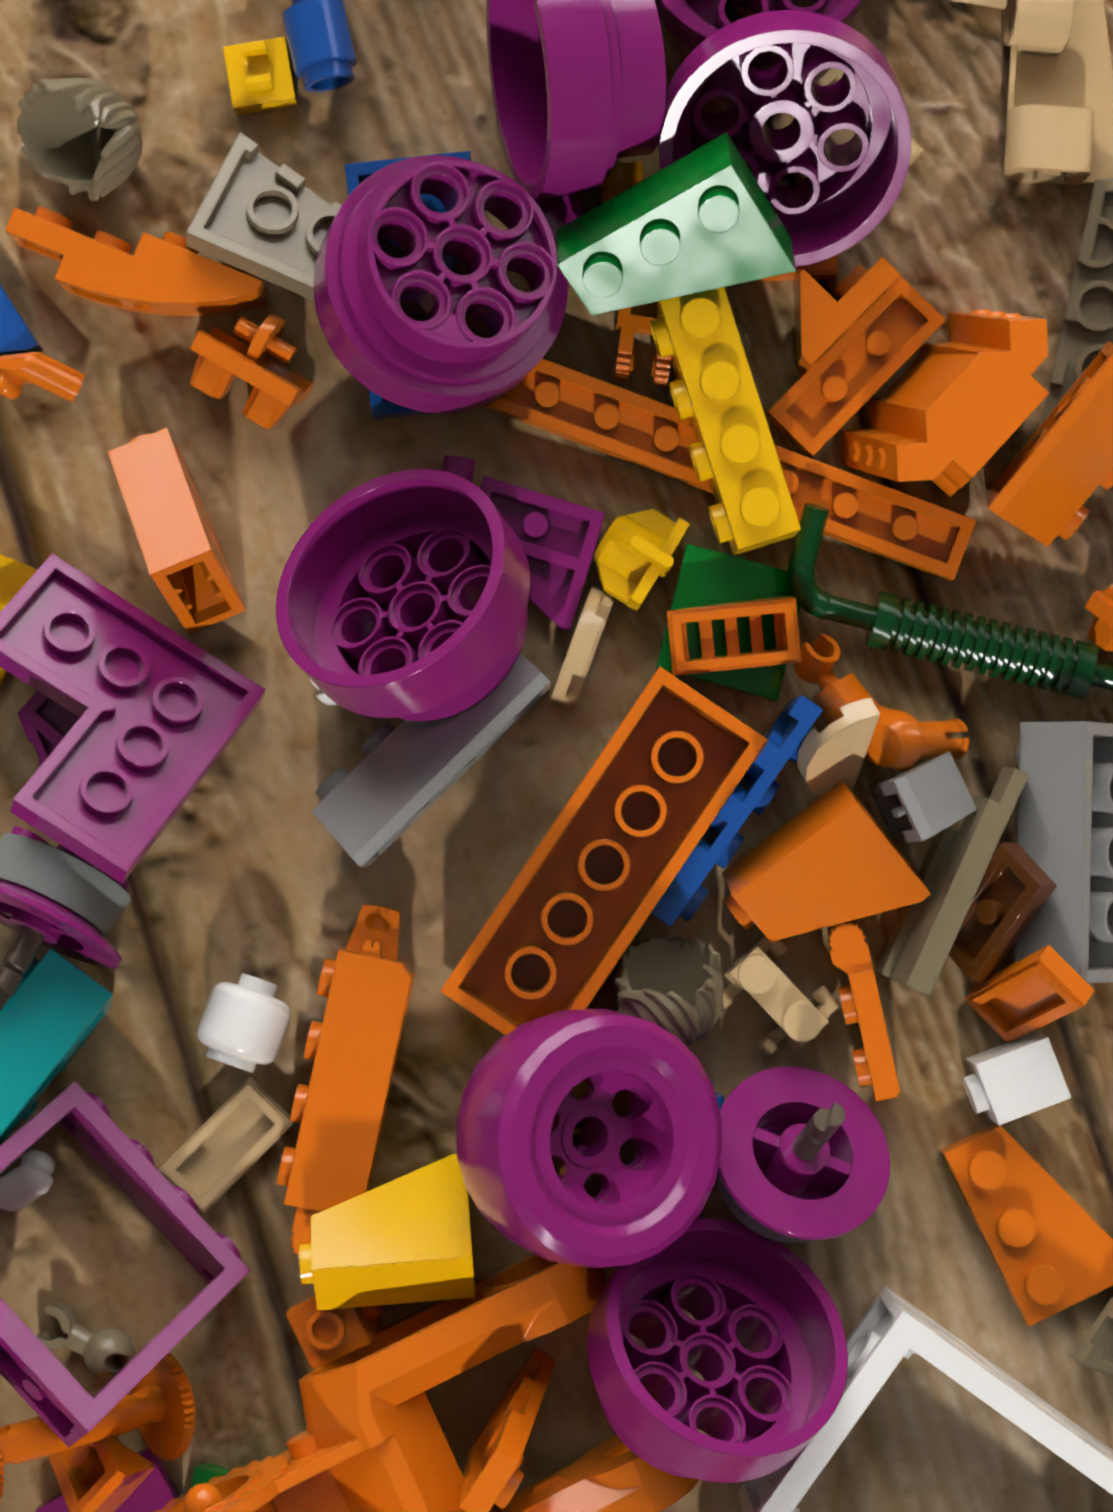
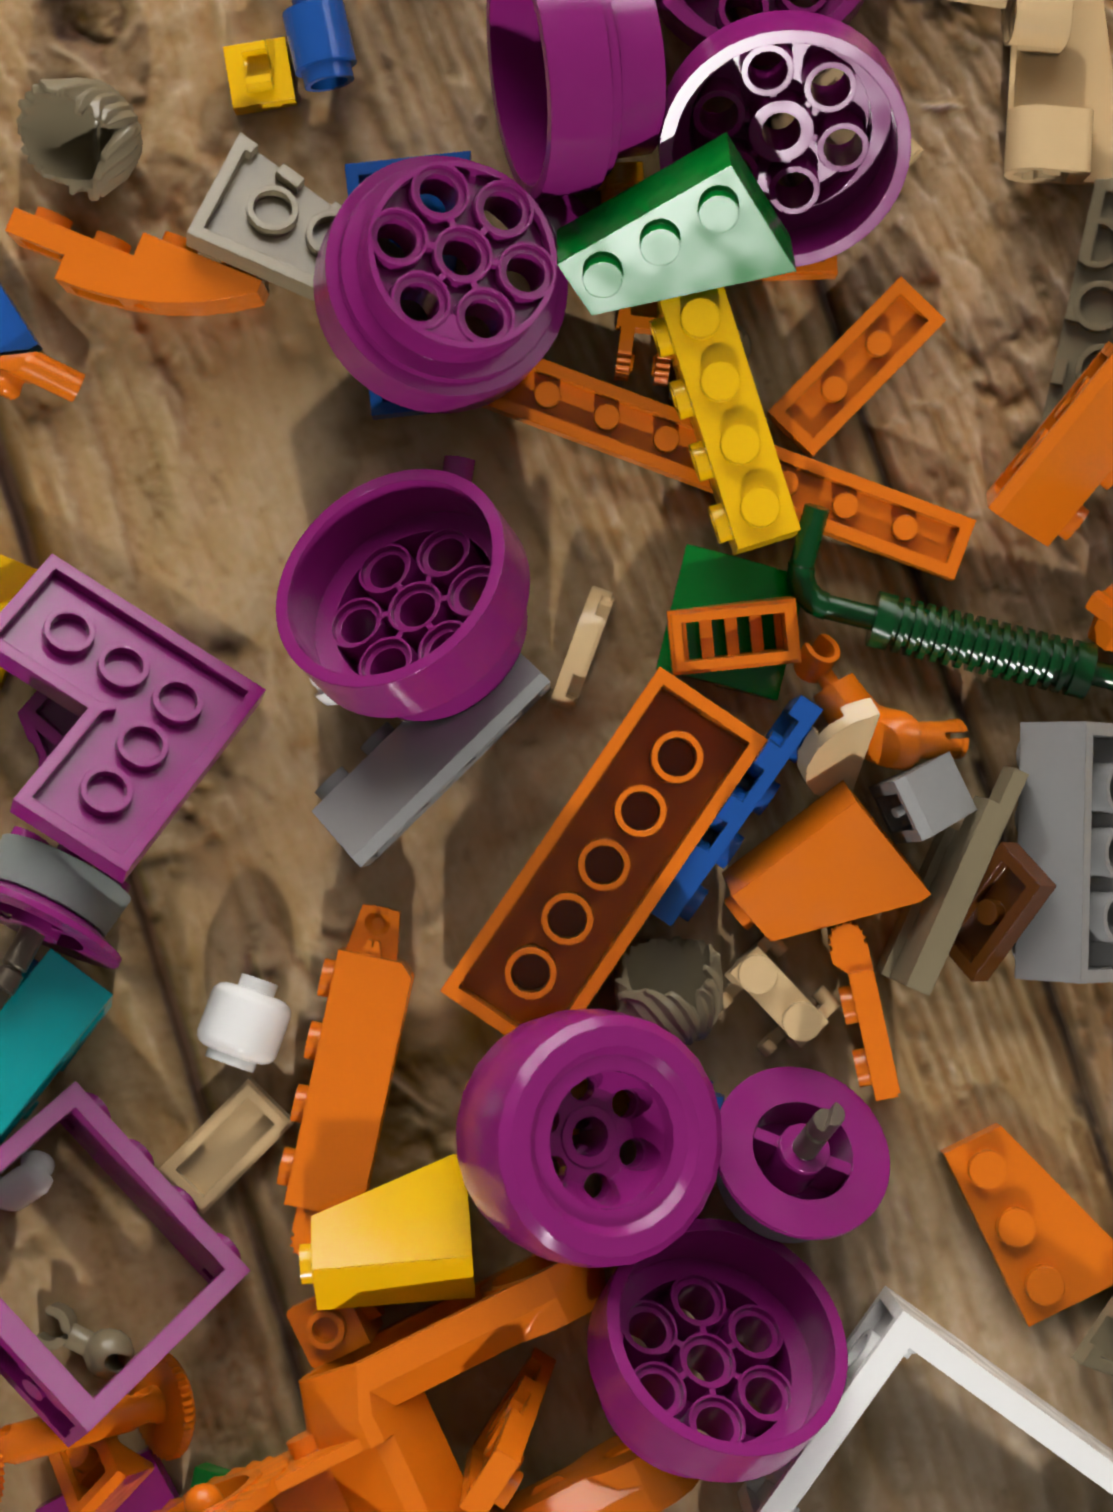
(175, 531): orange slope -> none
(227, 356): orange hips -> none
(557, 543): magenta wing -> none
(636, 554): yellow piece -> none
(823, 320): orange slope -> none
(954, 402): orange slope -> none
(1015, 1079): white brick -> none
(1029, 994): orange tile -> none

